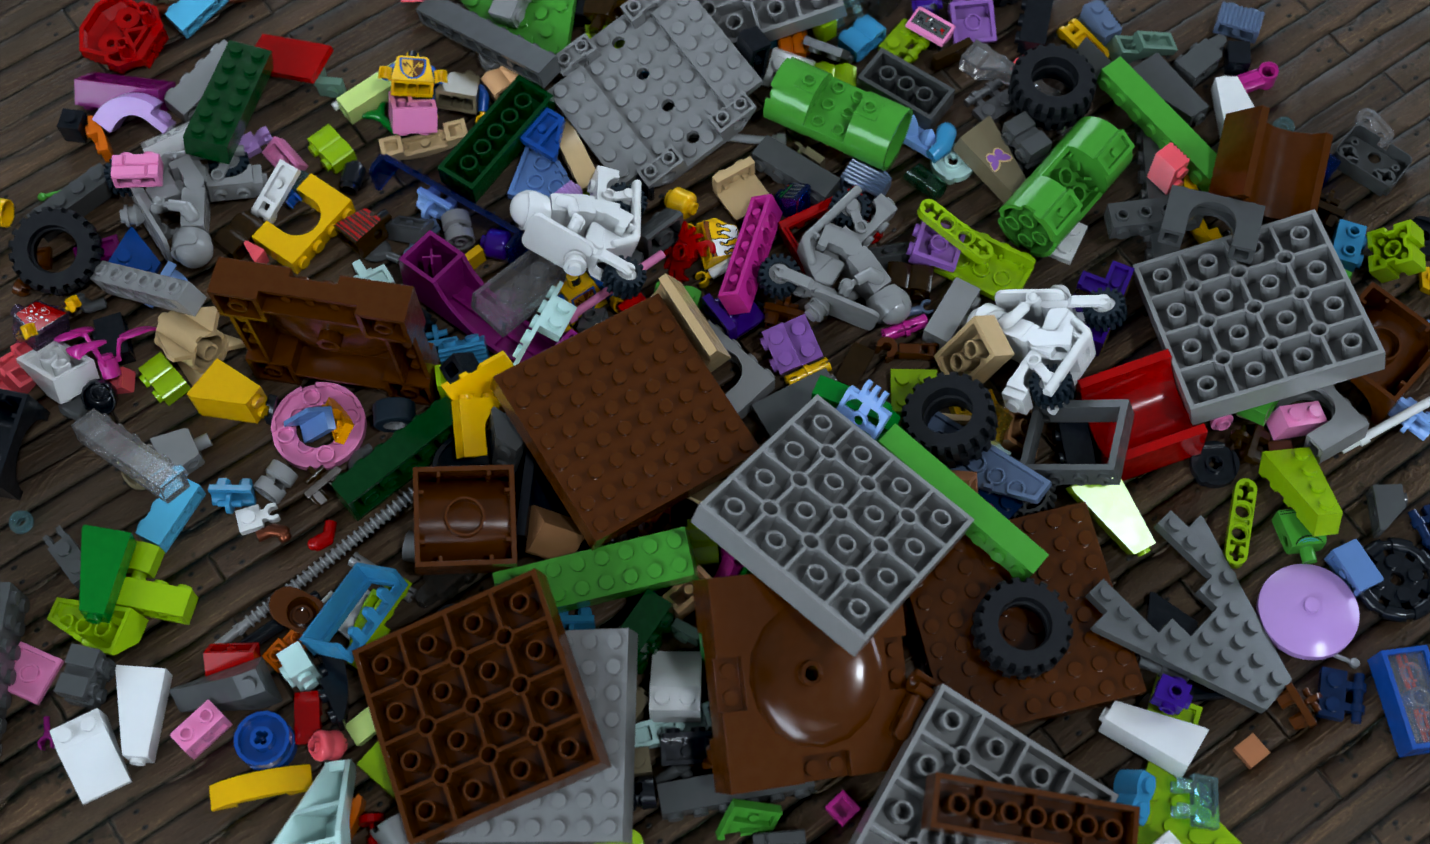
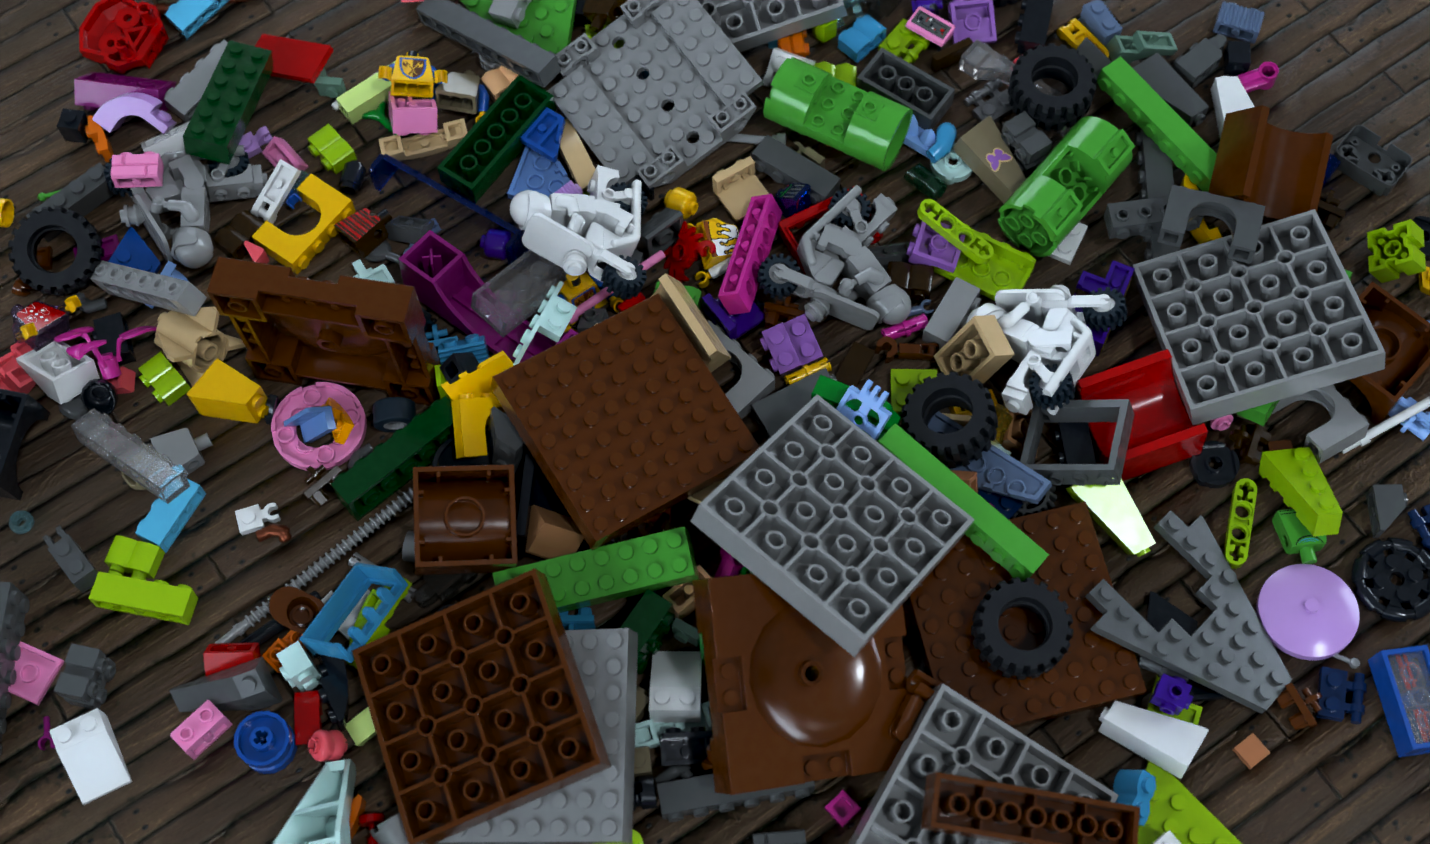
(102, 570): green slope -> none
(111, 638): lime wedge -> none
(141, 708): white slope -> none
(232, 496): dark azure hips -> none
(260, 785): yellow slope -> none
(275, 473): light grey wheel -> none
(325, 538): red arm -> none
(374, 766): lime slope -> none
(431, 203): light blue hips -> none
(458, 229): light grey wheel -> none
(476, 256): yellow tile -> none
(704, 548): lime brick -> none
(748, 818): bright green wing -> none
(754, 48): black brick -> none
(828, 50): flat silver plate -> none
(870, 180): sand blue brick -> none
(1168, 168): coral brick -> none
(1203, 801): clear light blue plate -> none
(1284, 122): clear light blue plate -> none
(1295, 420): bright pink brick -> none
(1348, 241): dark azure brick -> none
(1354, 567): medium blue panel -> none
(1375, 124): clear plate -> none

